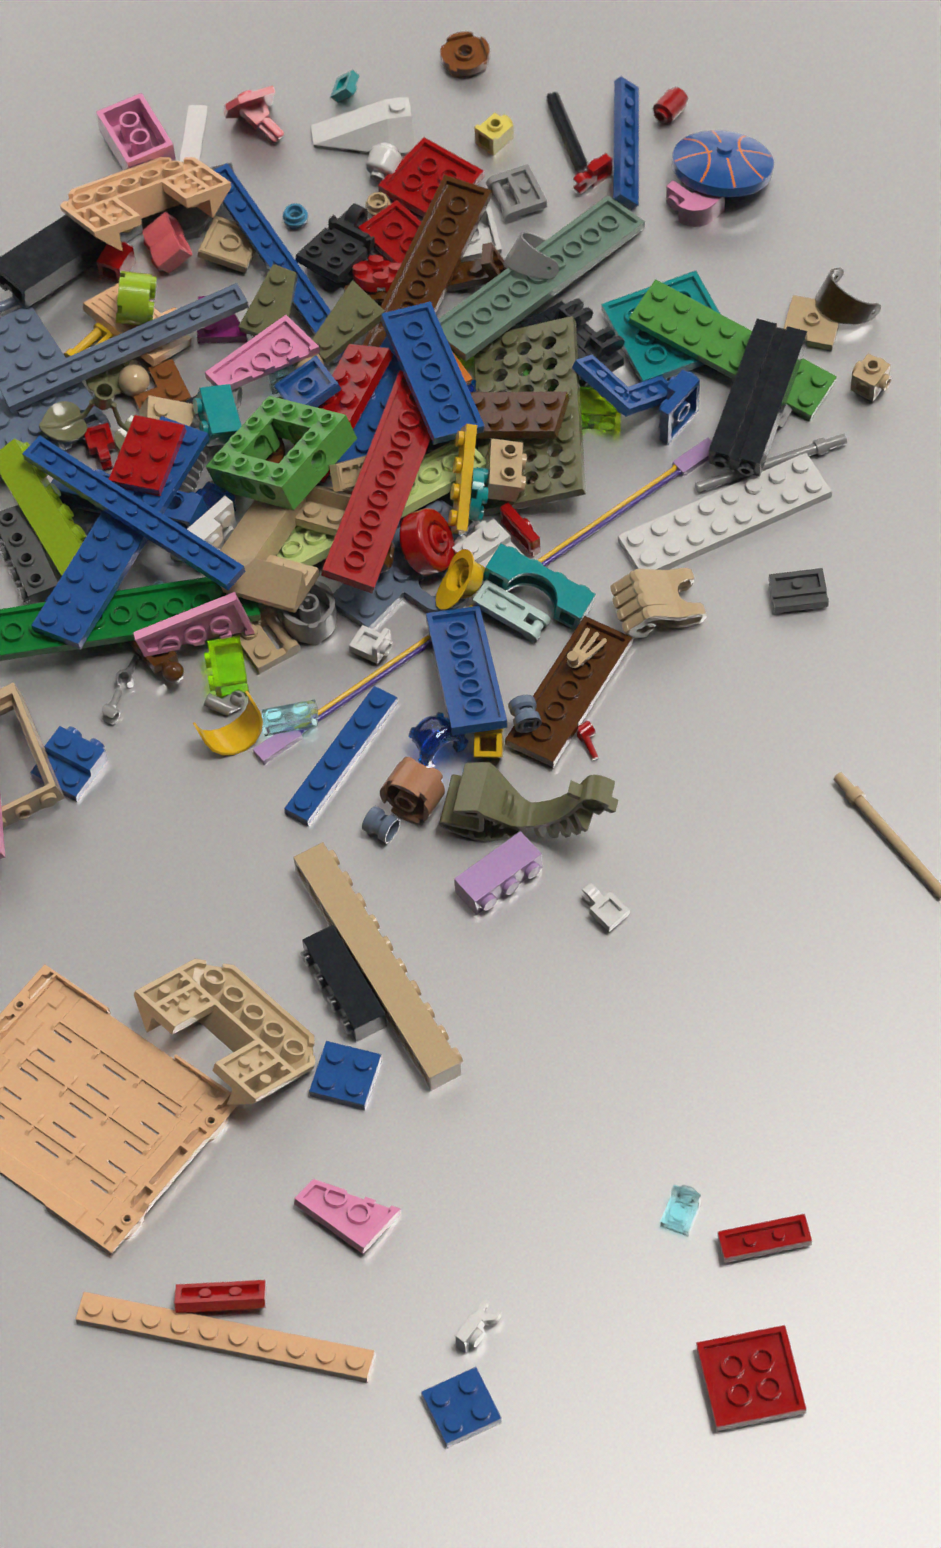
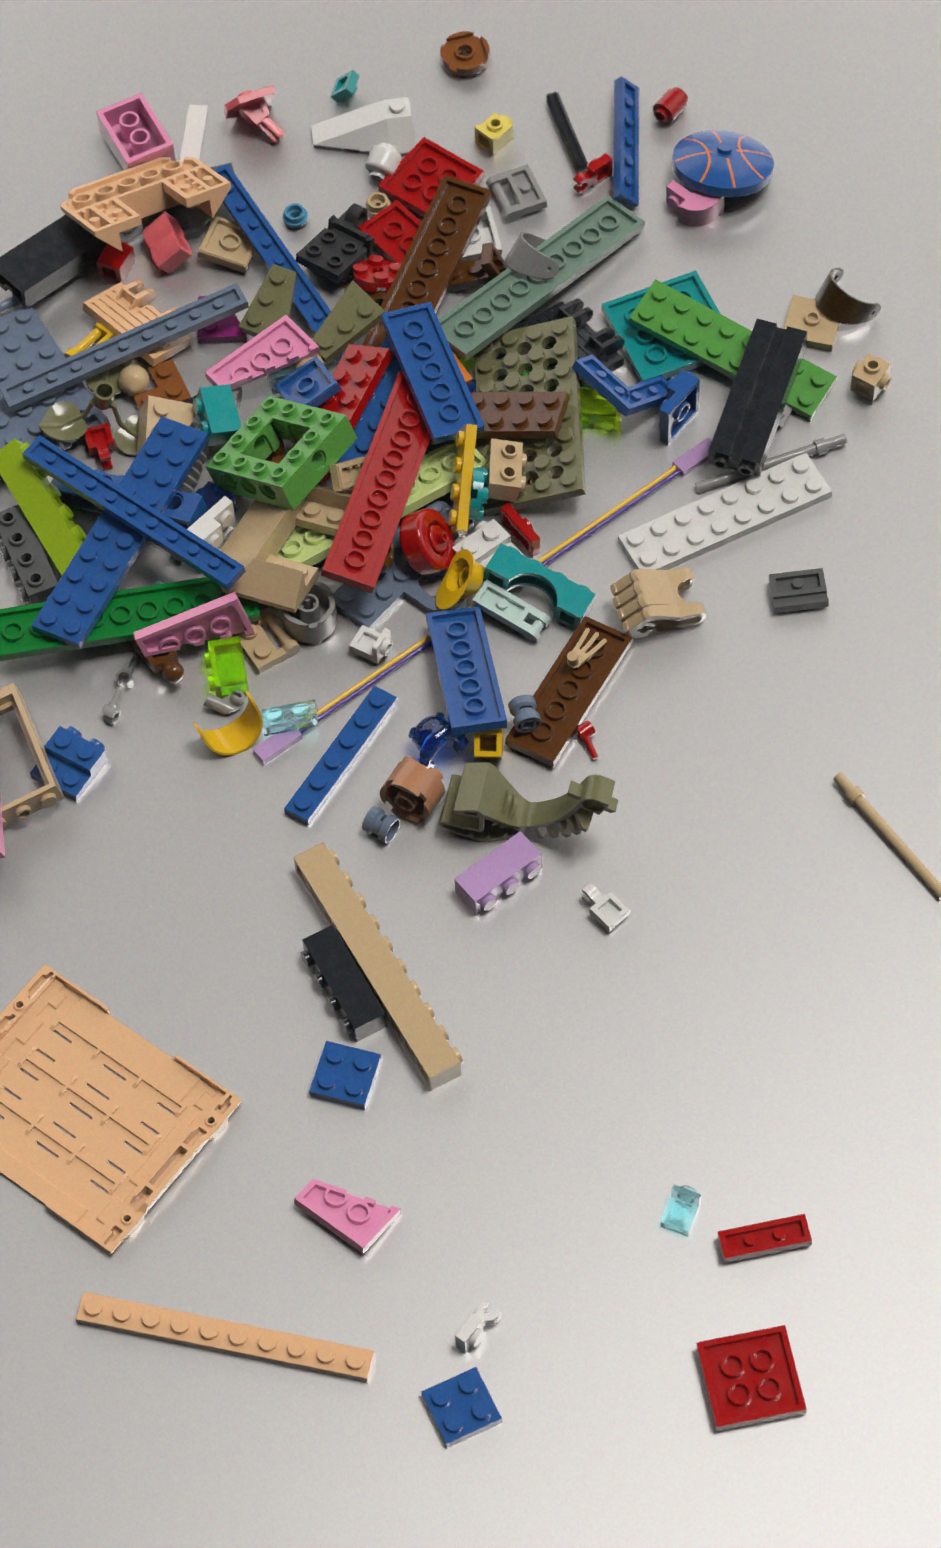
(134, 298): lime brick -> none
(147, 455): red plate -> none
(220, 1296): red plate -> none
(265, 1039): tan slope -> none

